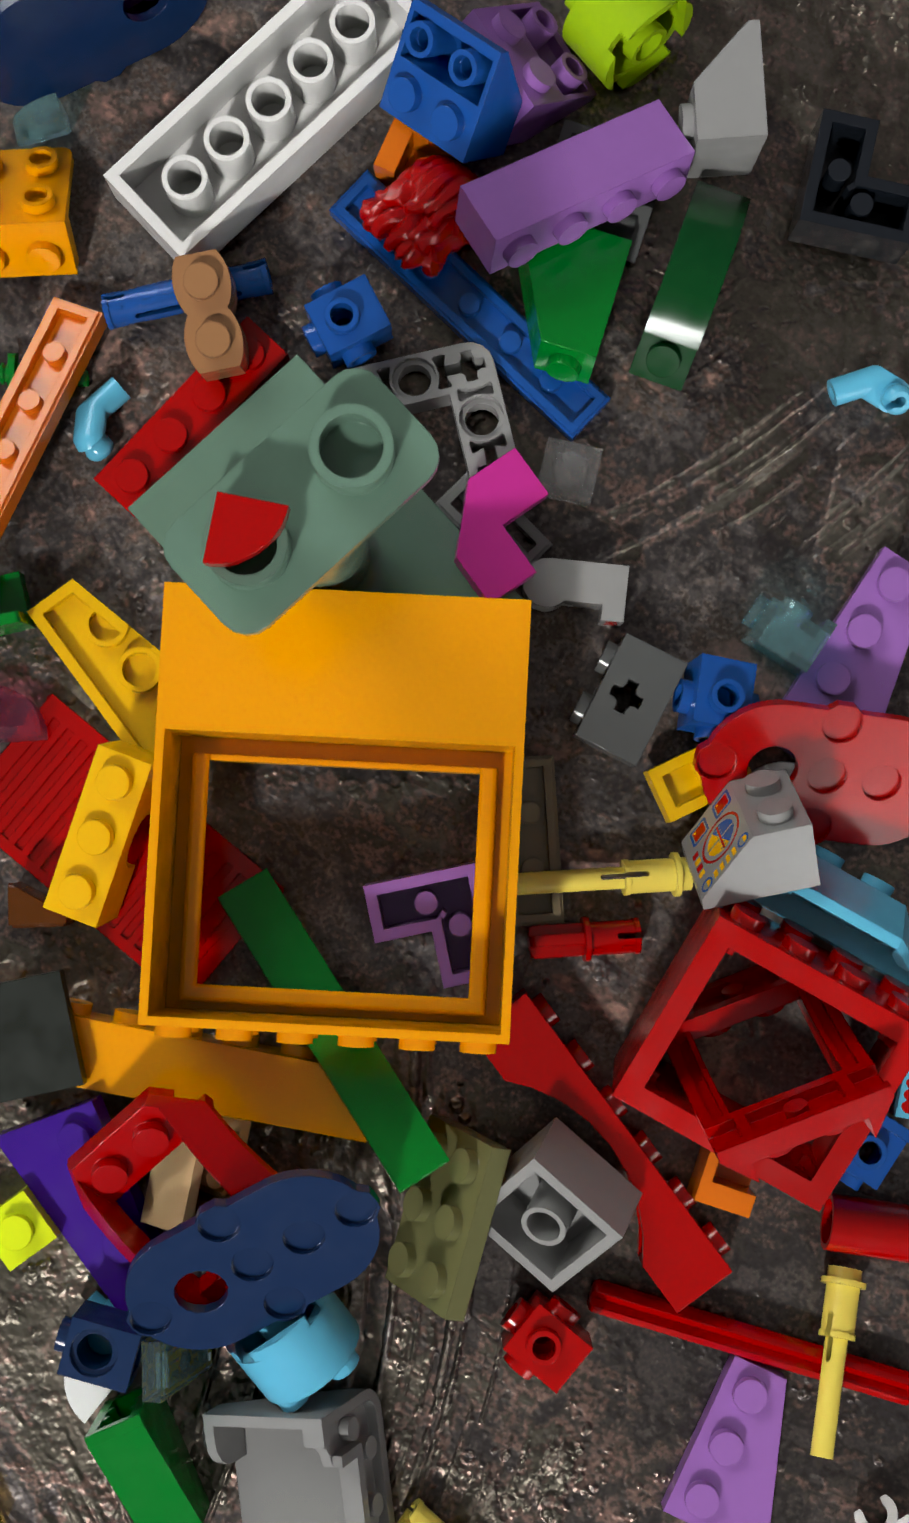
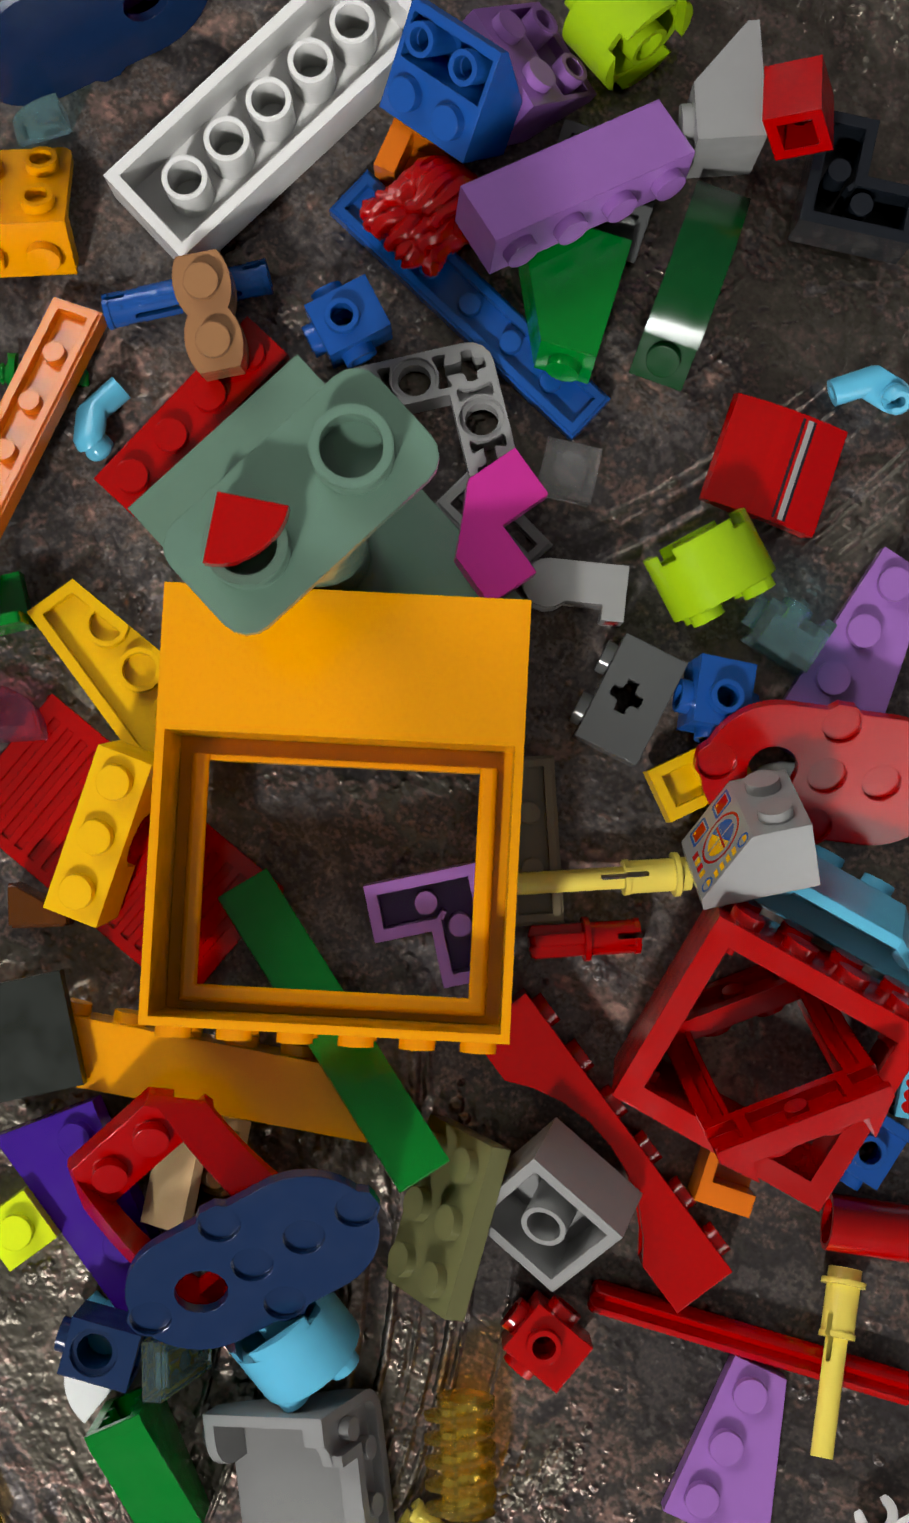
(463, 1456): none -> clear yellow piece
(711, 568): none -> lime brick
(773, 464): none -> red slope
(798, 107): none -> red brick

